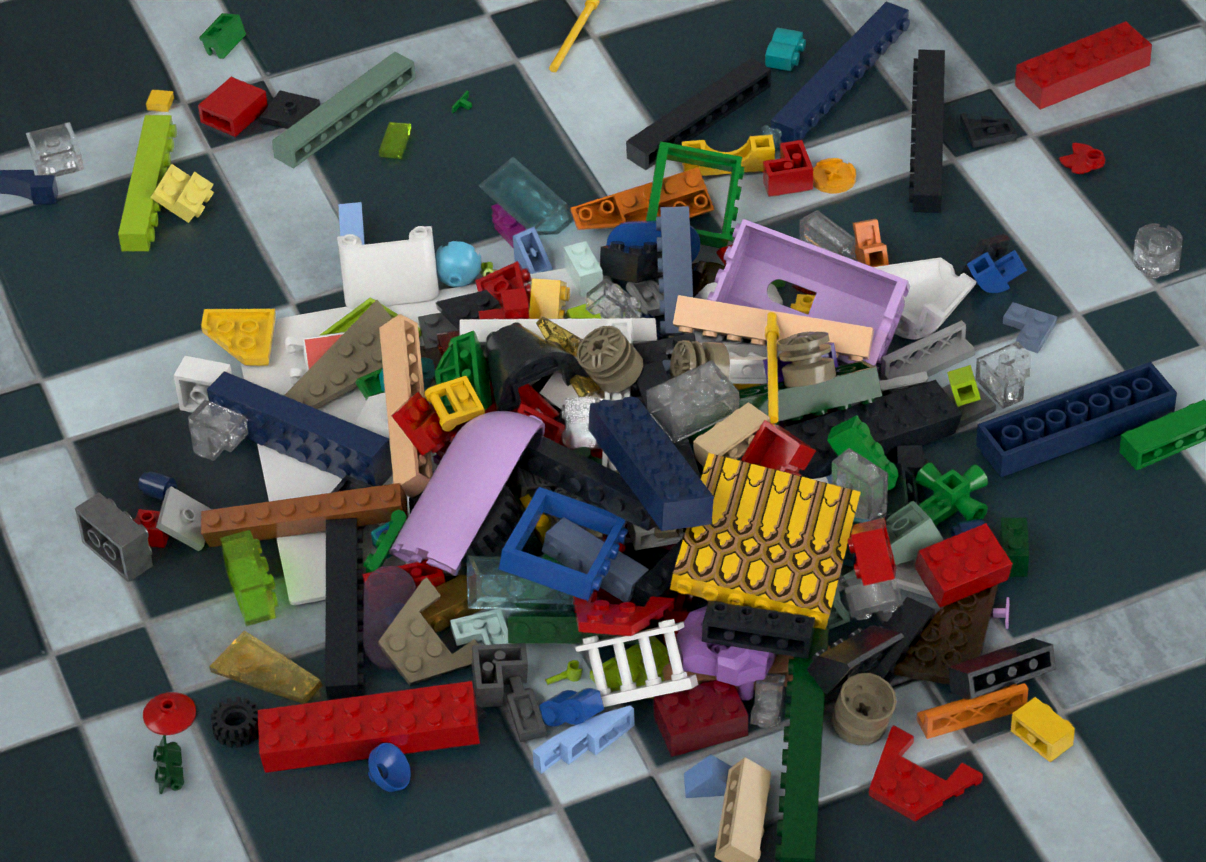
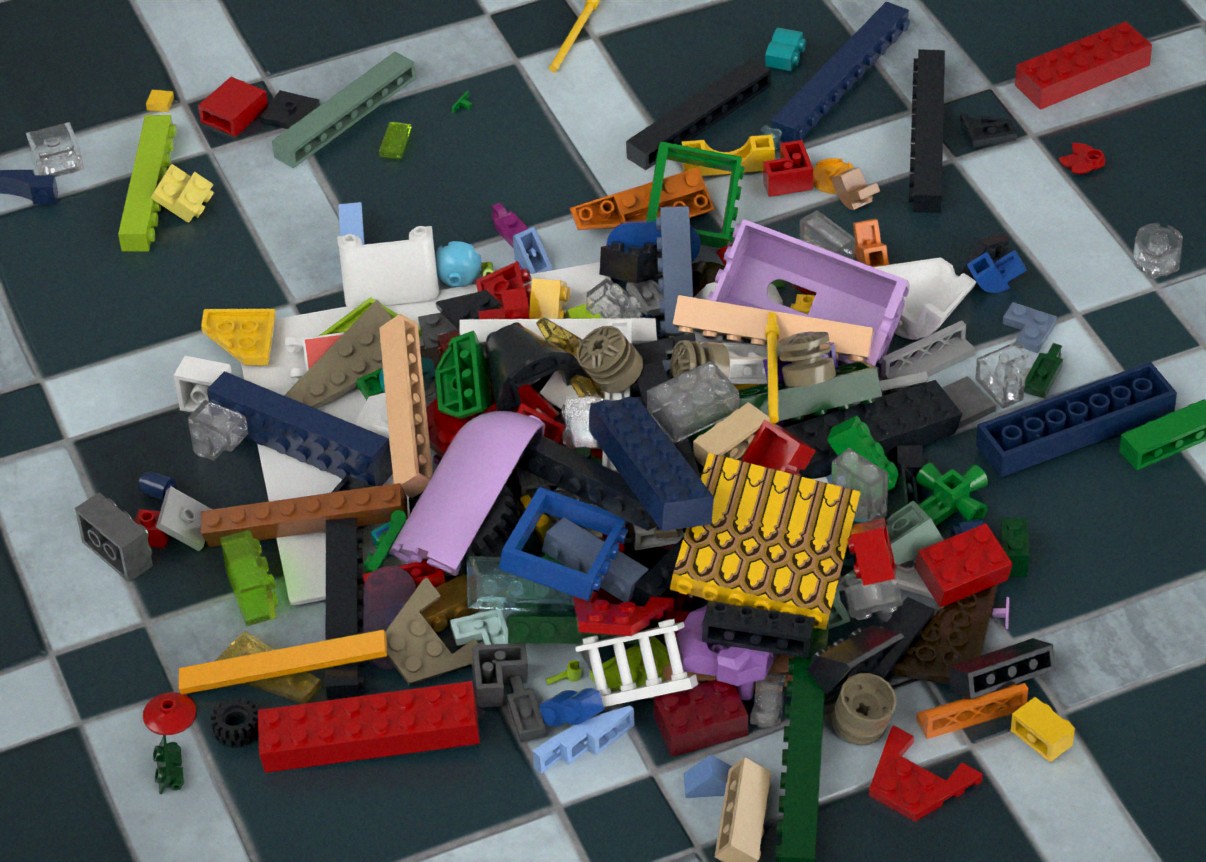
(223, 34): green hinge -> none
(282, 662): none -> light orange tile
(393, 765): blue piece -> none
(421, 424): red plate -> none
(462, 398): yellow plate -> none
(527, 199): clear light blue slope -> none
(582, 267): light aqua brick -> none
(853, 189): none -> medium nougat brick
(964, 385): lime brick -> none
(1044, 372): none -> dark green hinge

